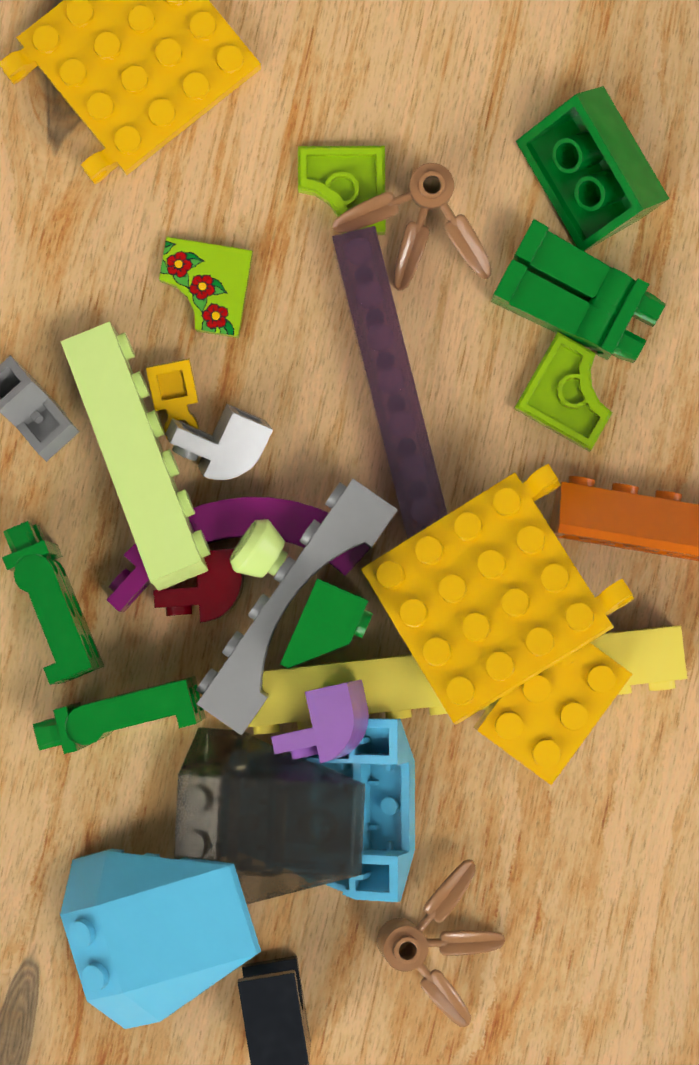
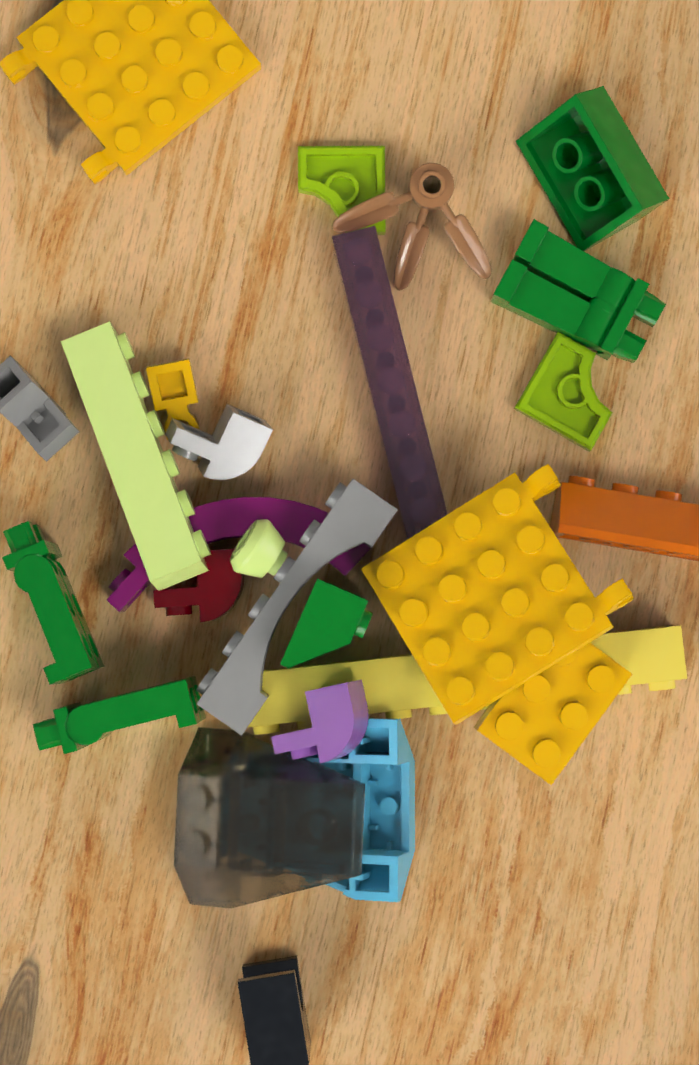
(153, 931): medium azure wedge -> none
(211, 279): lime tile -> none
(451, 943): medium nougat plant -> none

